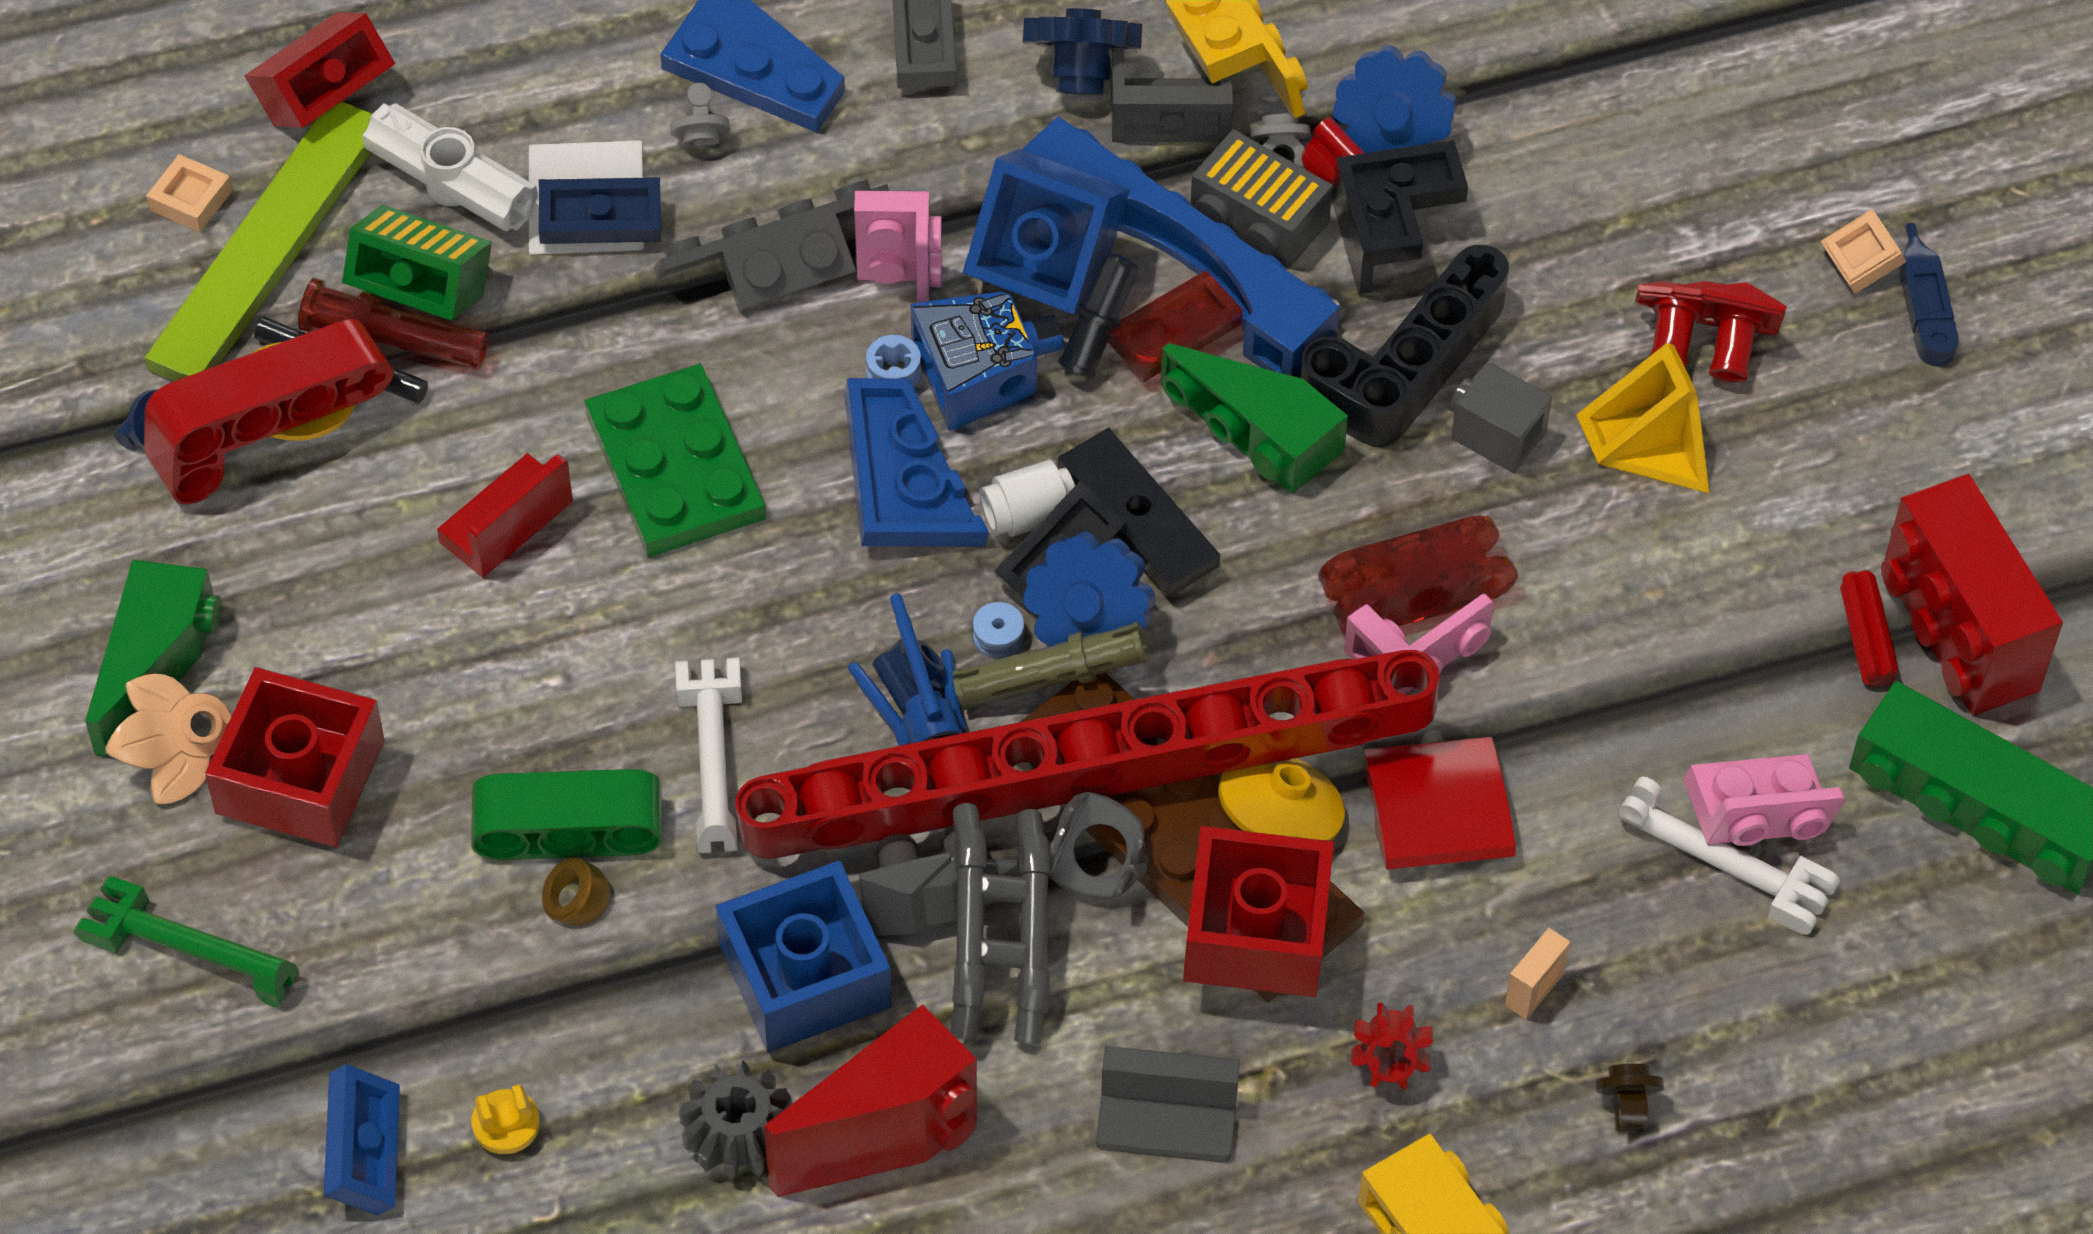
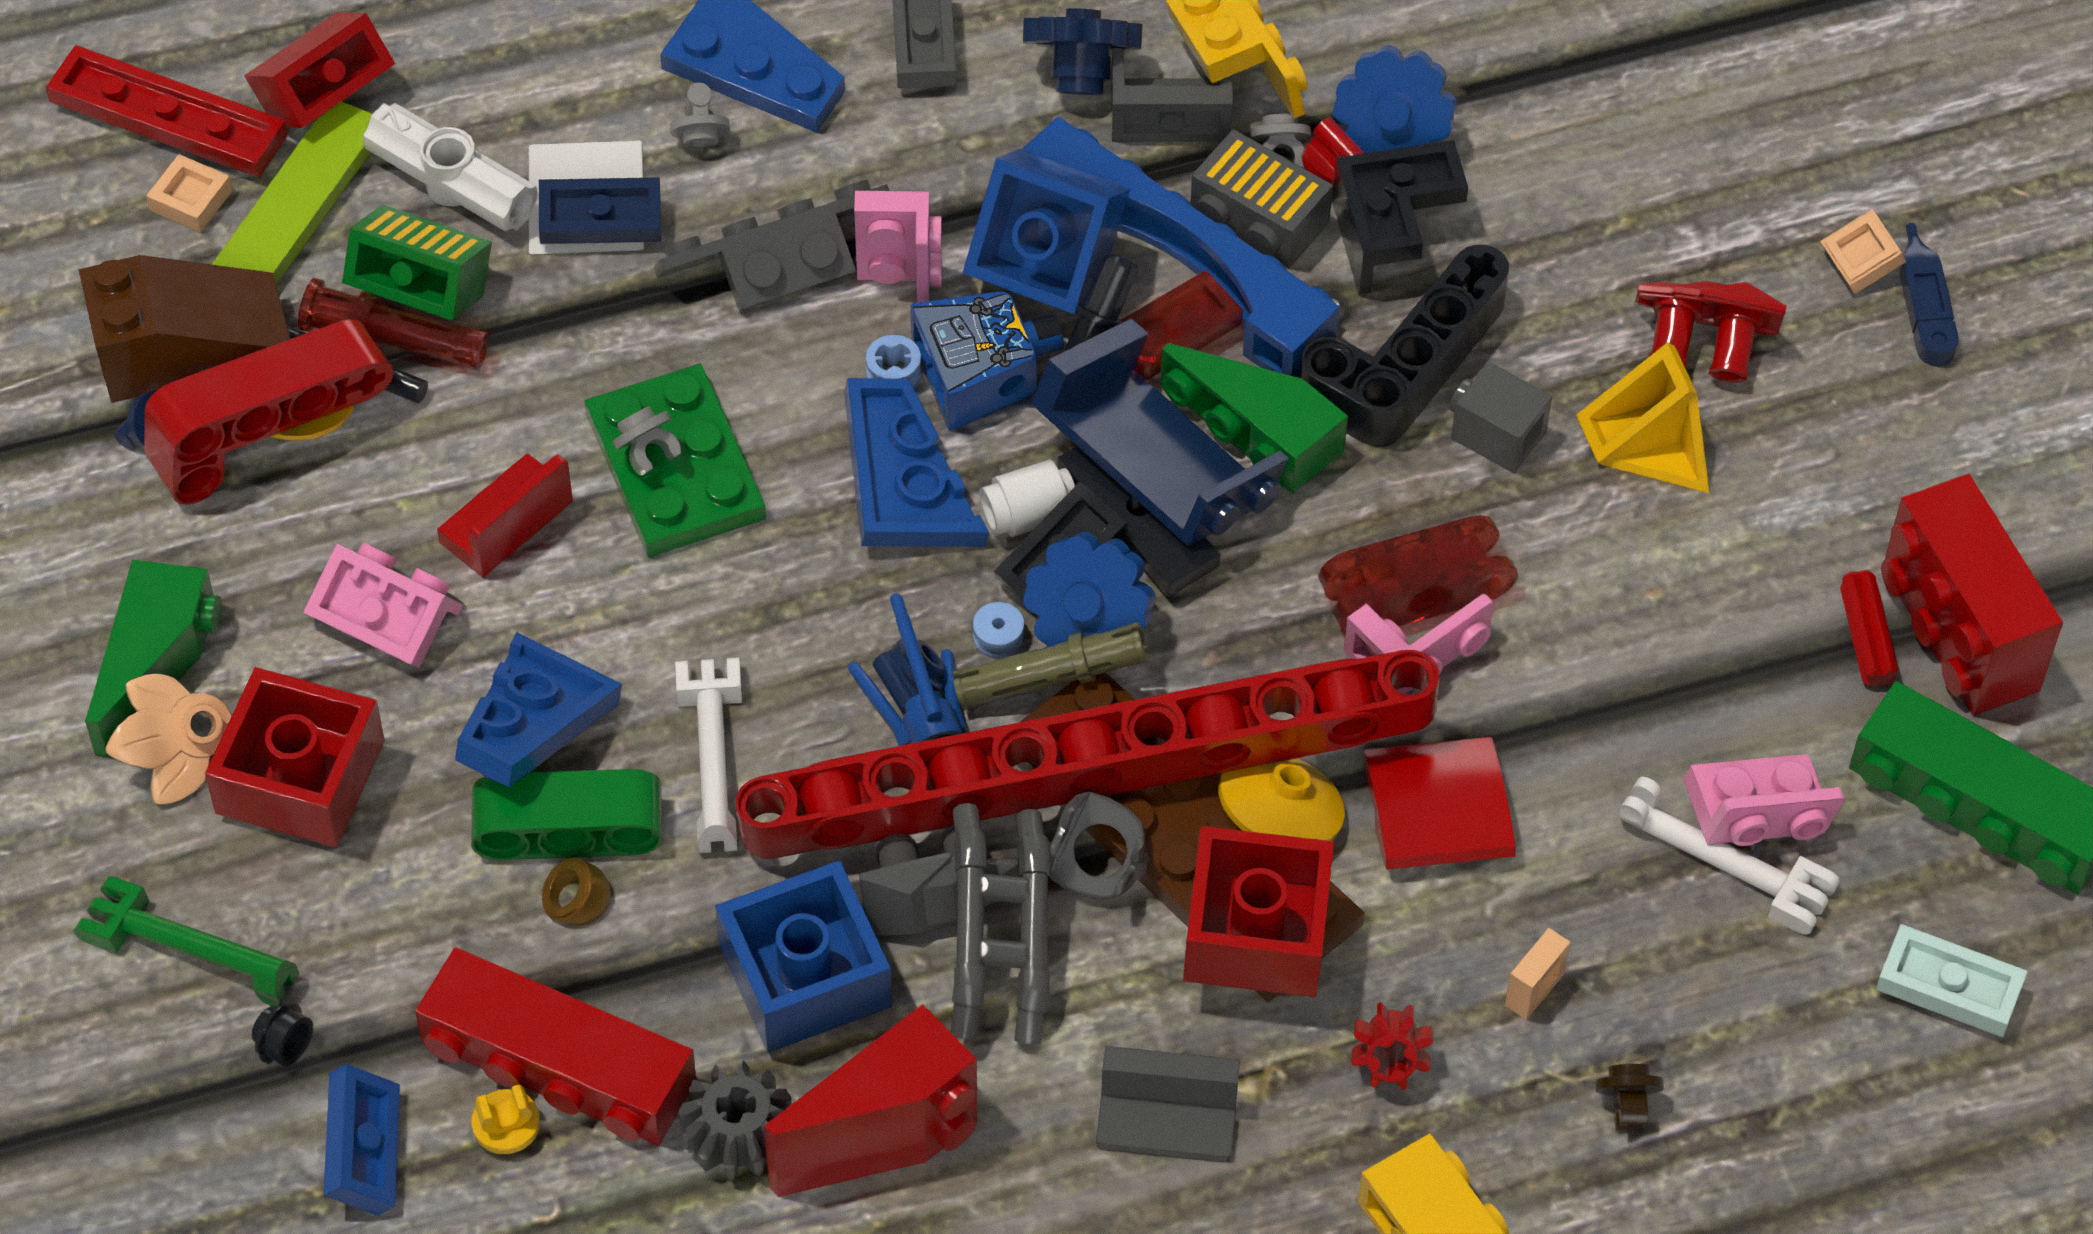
(167, 111): none -> red plate
(176, 318): none -> reddish brown slope
(282, 1034): none -> black plate
(379, 605): none -> bright pink bracket
(532, 711): none -> blue wing
(555, 1047): none -> red brick
(644, 429): none -> light grey plate
(1148, 441): none -> dark blue panel
(1951, 980): none -> light aqua plate

